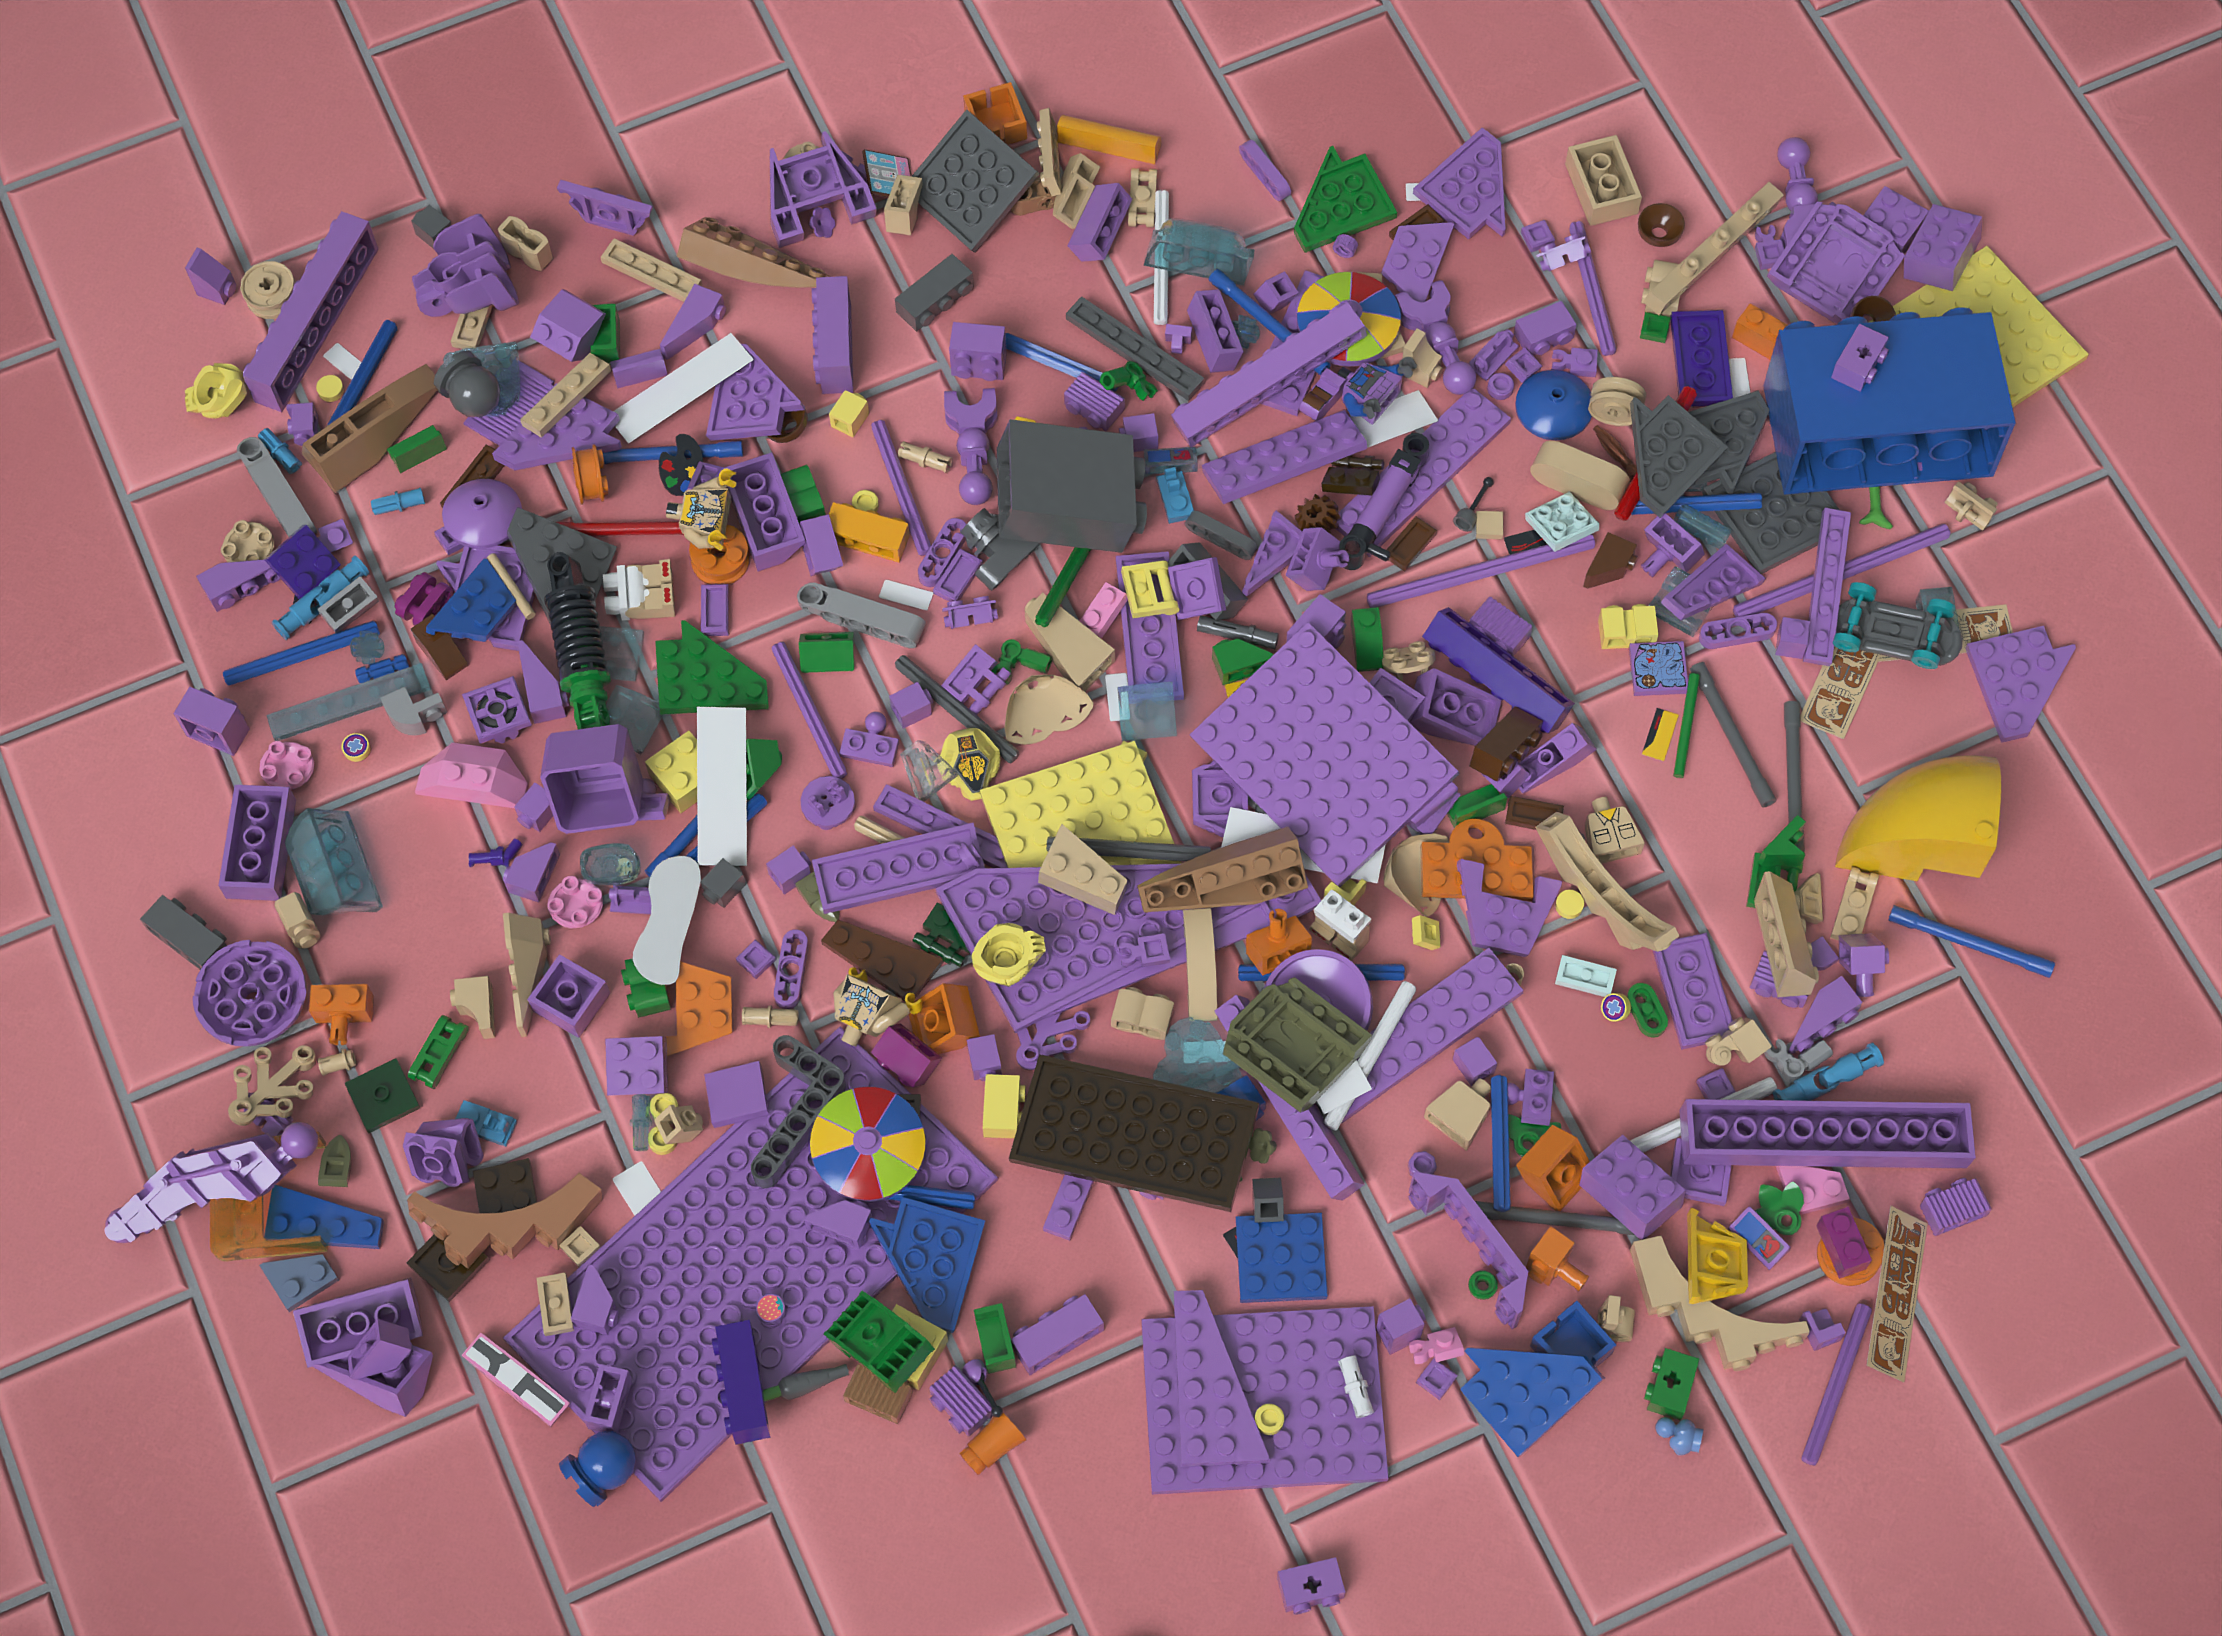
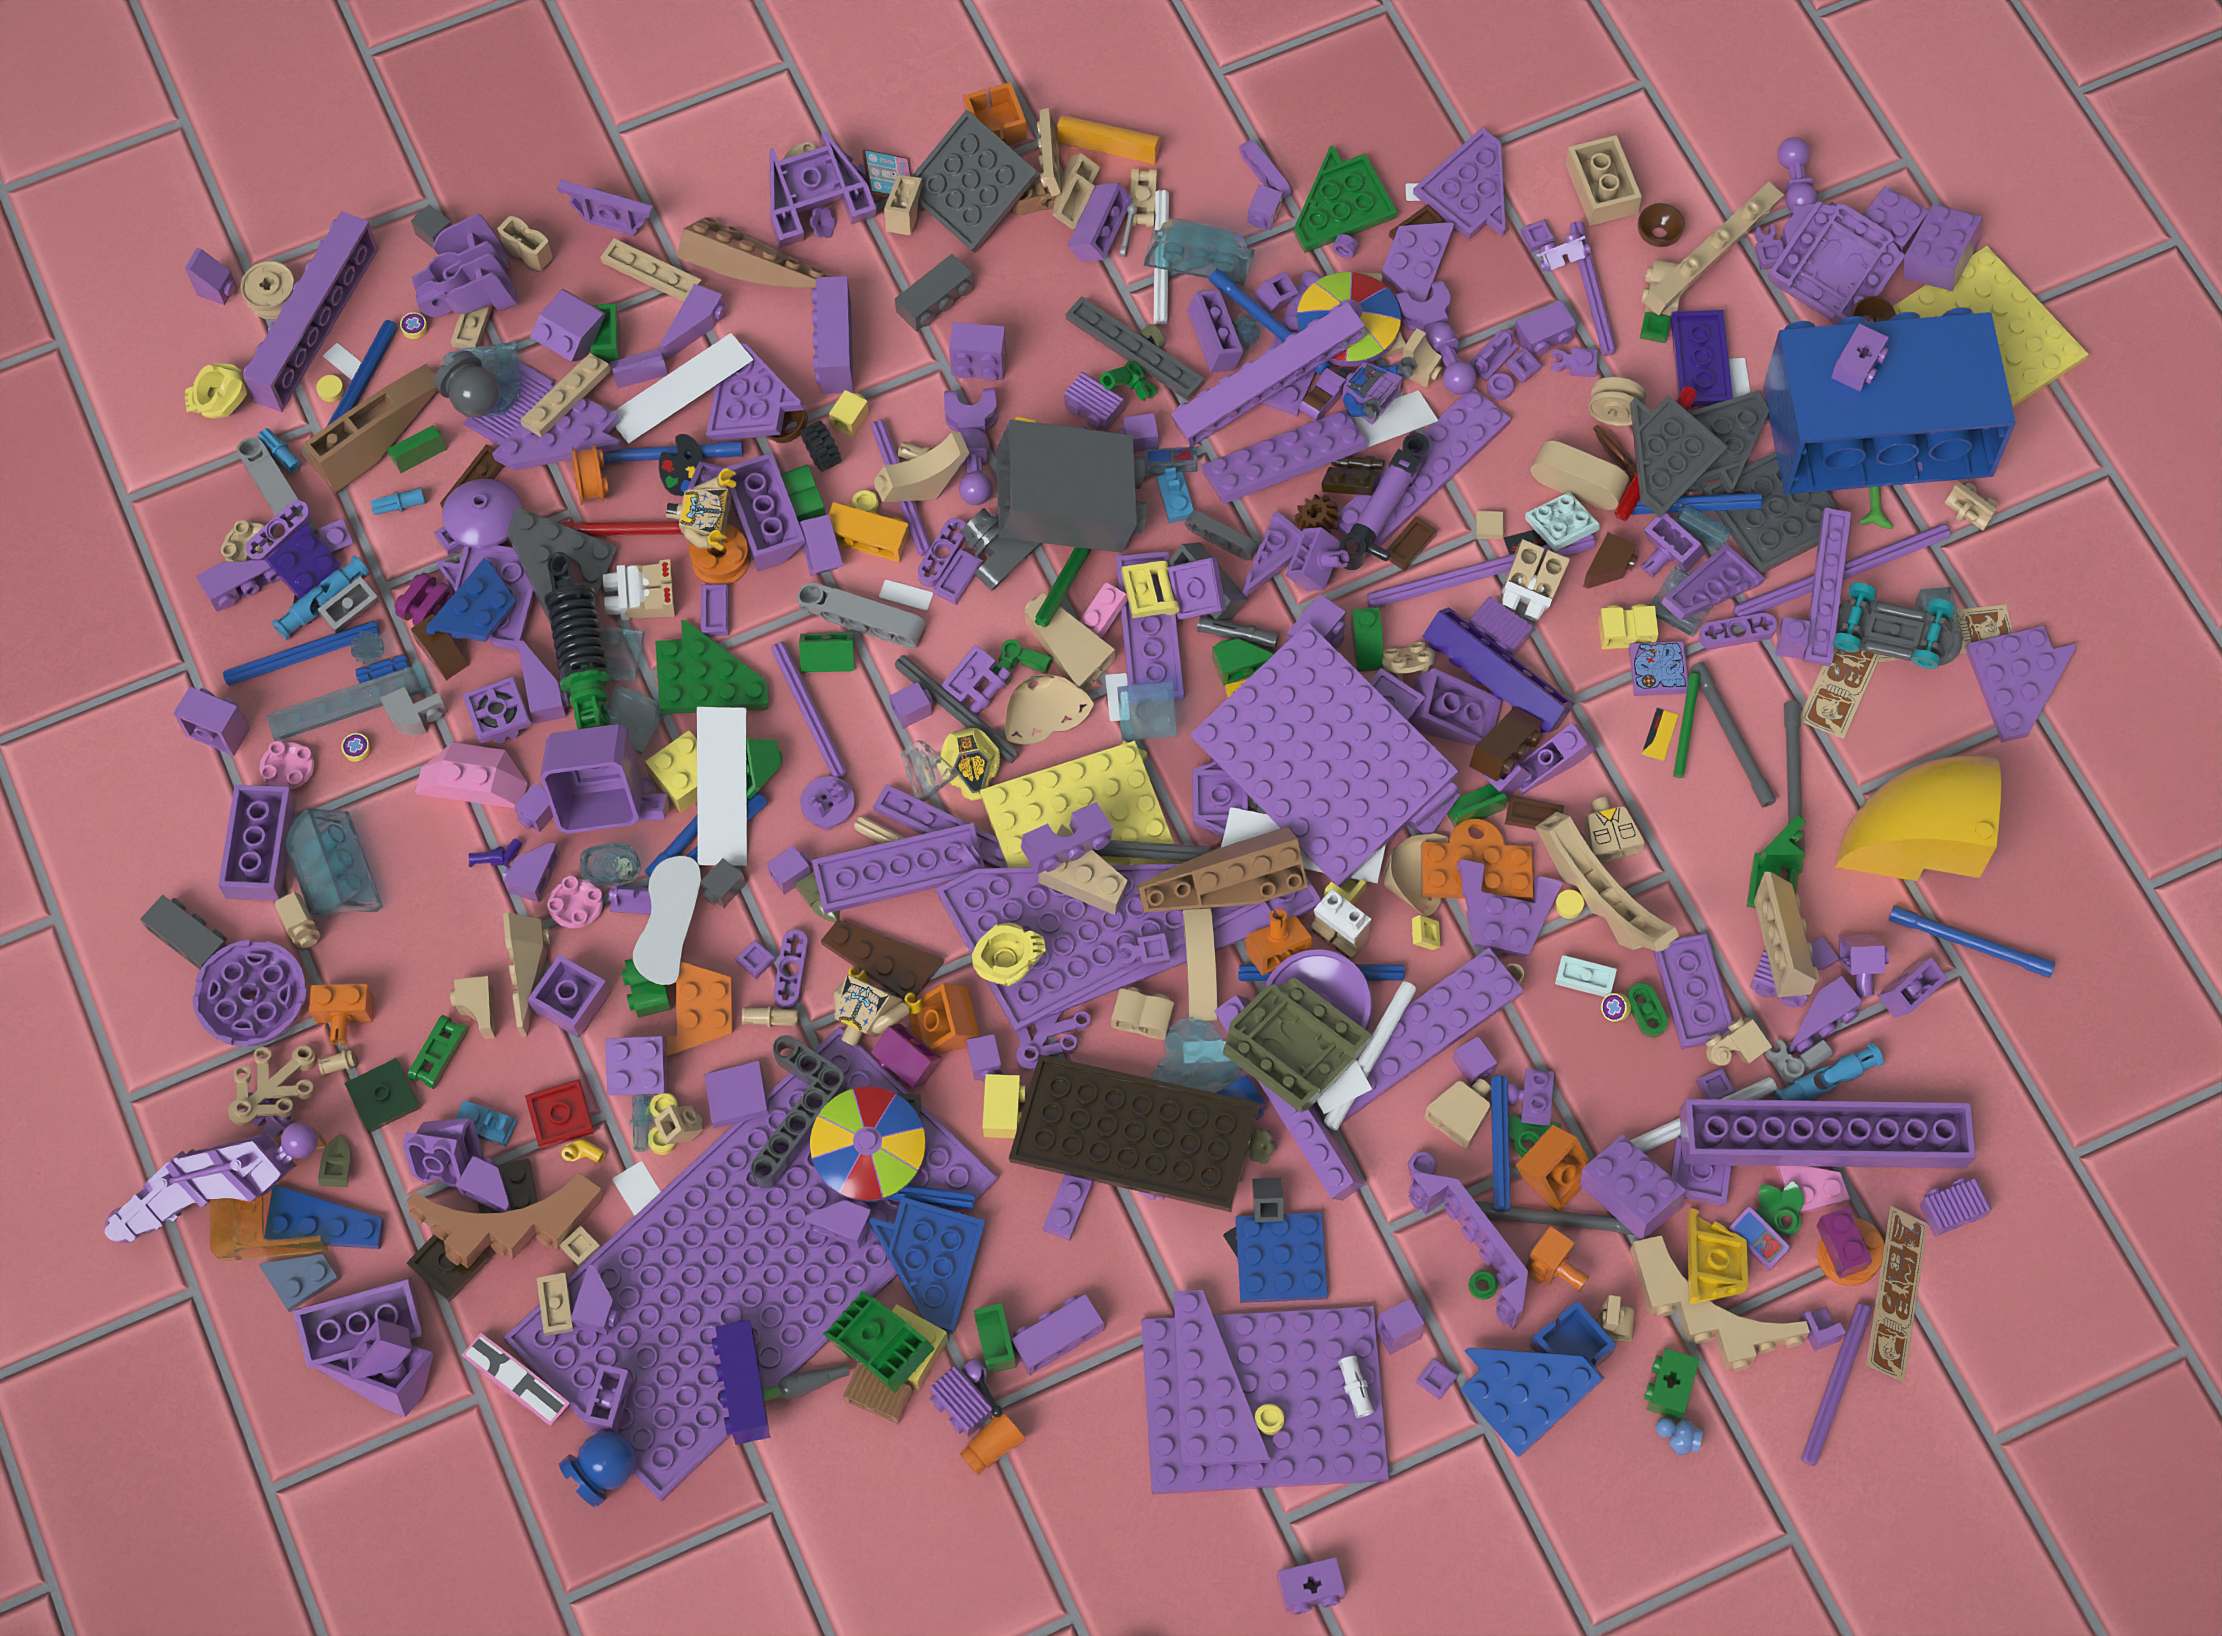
(279, 519): none -> medium lavender beam
(302, 422): medium lavender brick -> none
(413, 325): none -> tile
(485, 1184): none -> medium lavender slope
(521, 601): tan bar -> none
(559, 1114): none -> red plate
(582, 1149): none -> yellow arm
(770, 1309): tile -> none
(820, 446): none -> black tyre
(870, 746): medium lavender plate -> none
(924, 475): none -> tan arch
(942, 927): dark green plate -> none
(979, 609): medium lavender hinge -> none
(1048, 850): none -> medium lavender arch
(1050, 358): axle -> none
(1132, 209): none -> light grey hinge
(1154, 335): none -> olive tile
(1178, 335): medium lavender tile -> none
(1264, 207): none -> medium lavender brick
(1440, 1345): bright pink plate -> none
(1466, 517): dark grey hinge -> none
(1529, 588): none -> tan hips
(1552, 416): blue dish -> none
(1758, 330): orange brick -> none
(1811, 899): tan tile -> none
(1854, 904): tan plate -> none
(1912, 987): none -> medium lavender brick

